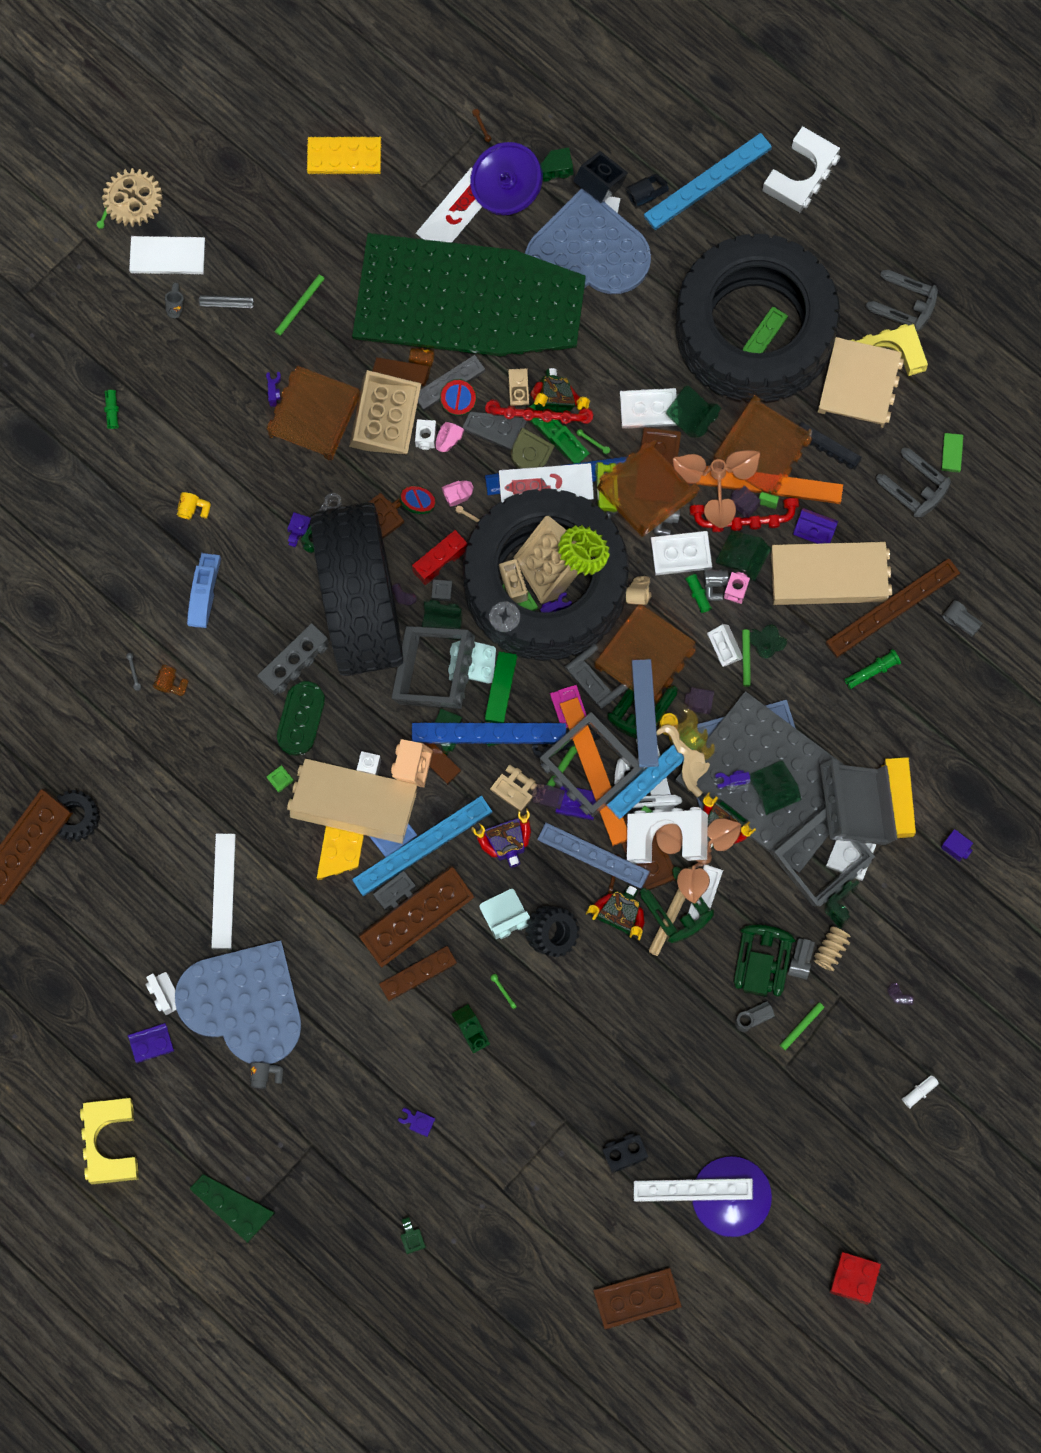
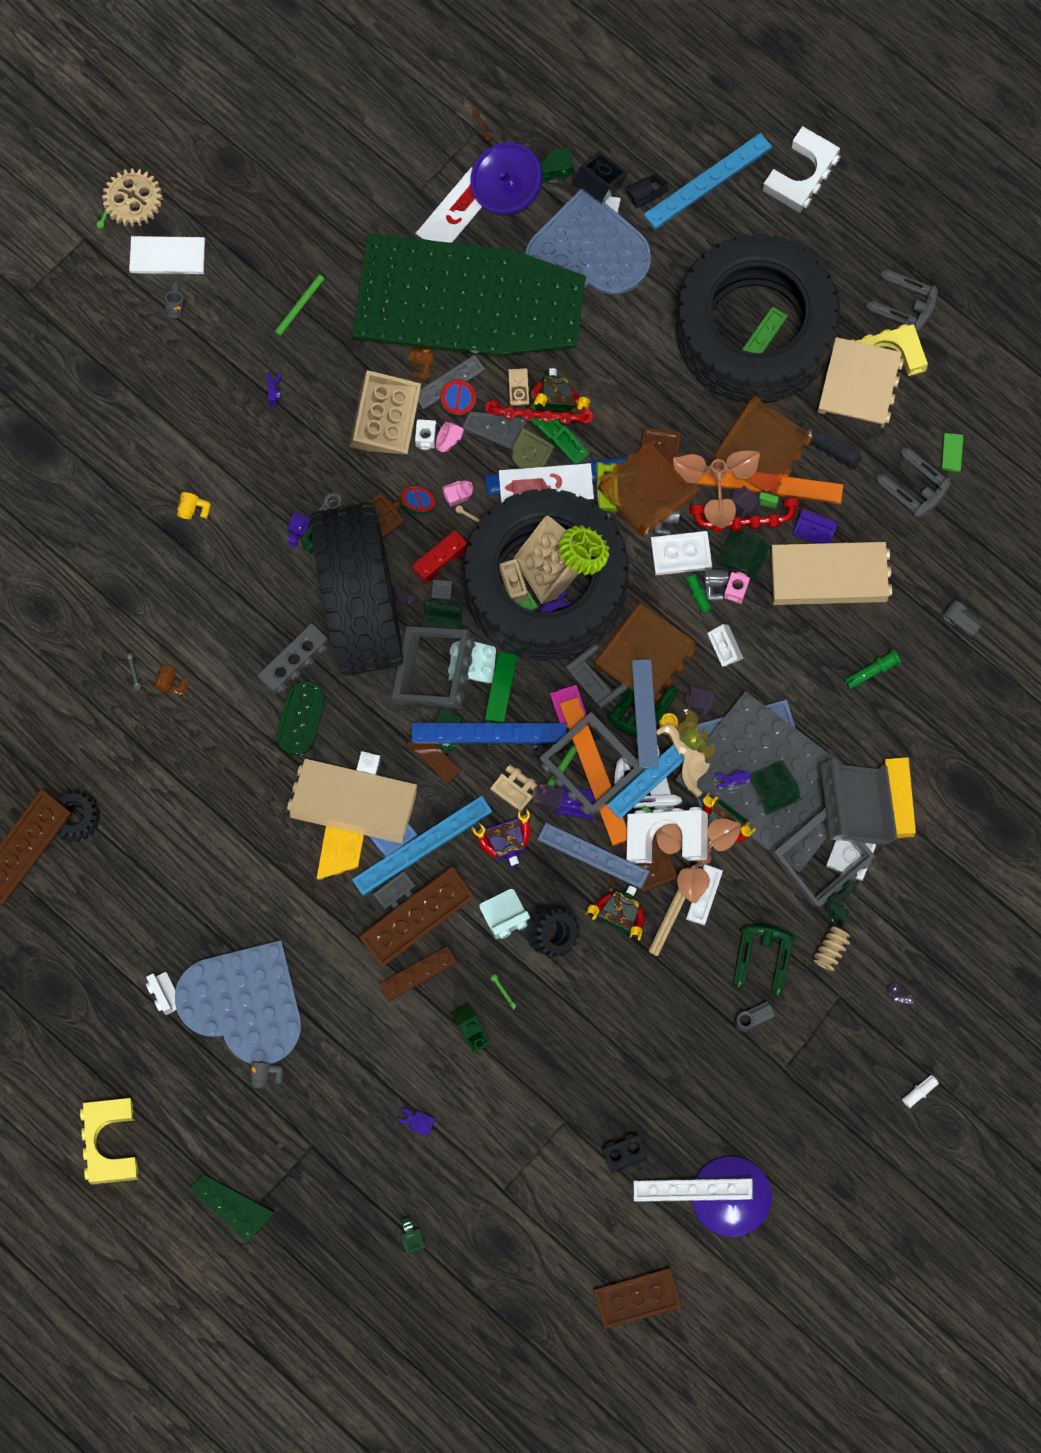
(111, 409): green pin -> none
(151, 1043): dark purple plate -> none
(202, 590): medium blue slope -> none
(223, 891): white tile -> none
(226, 301): dark grey axle -> none
(280, 779): bright green tile -> none
(314, 411): clear orange panel -> none
(344, 155): yellow plate -> none
(402, 370): reddish brown tile -> none
(412, 762): light nougat brick -> none
(509, 623): clear gear -> none
(605, 450): bright green hinge -> none
(638, 591): tan piece -> none
(646, 408): white tile -> none
(691, 926): dark green piece -> none
(692, 412): clear green bracket -> none
(746, 658): bright green bar -> none
(759, 974): dark green brick -> none
(767, 638): clear green plate -> none
(801, 964): dark grey piece -> none
(801, 1026): bright green bar -> none
(855, 1278): red brick -> none
(892, 608): reddish brown plate -> none
(957, 846): dark purple brick -> none

